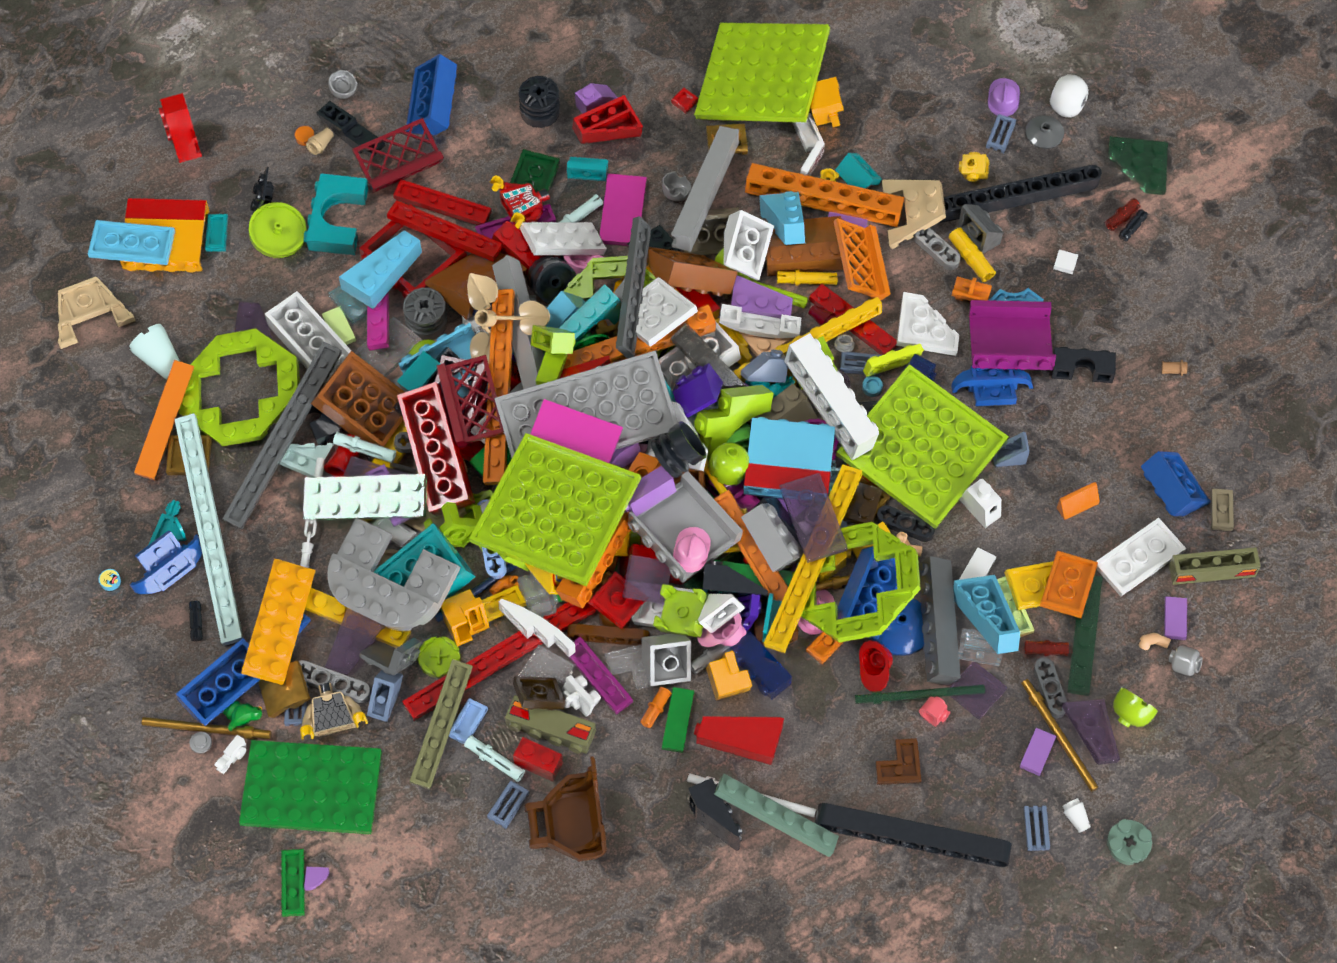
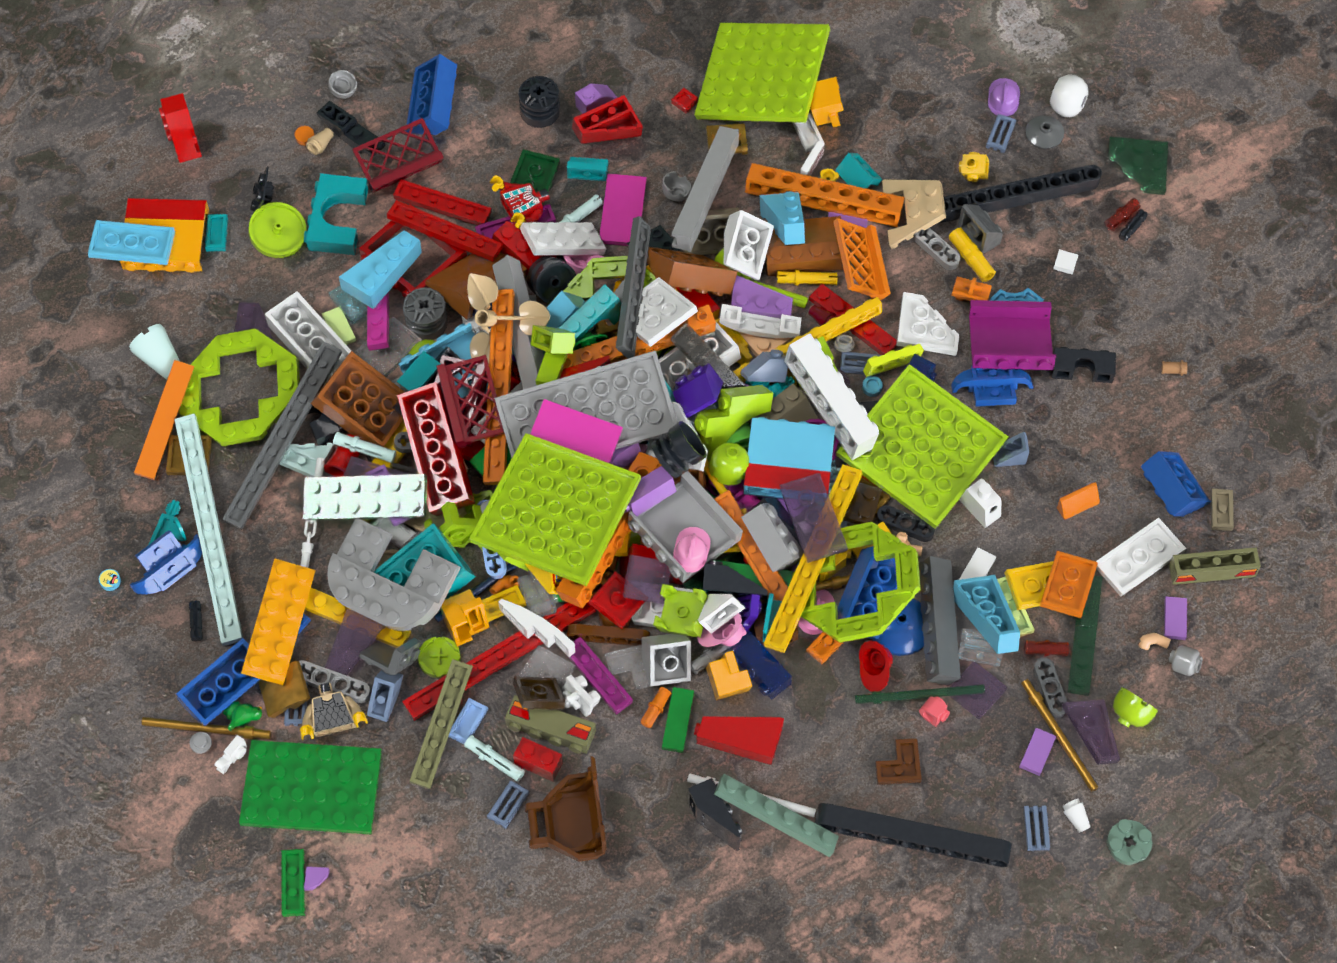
(84, 302): tan wing -> none

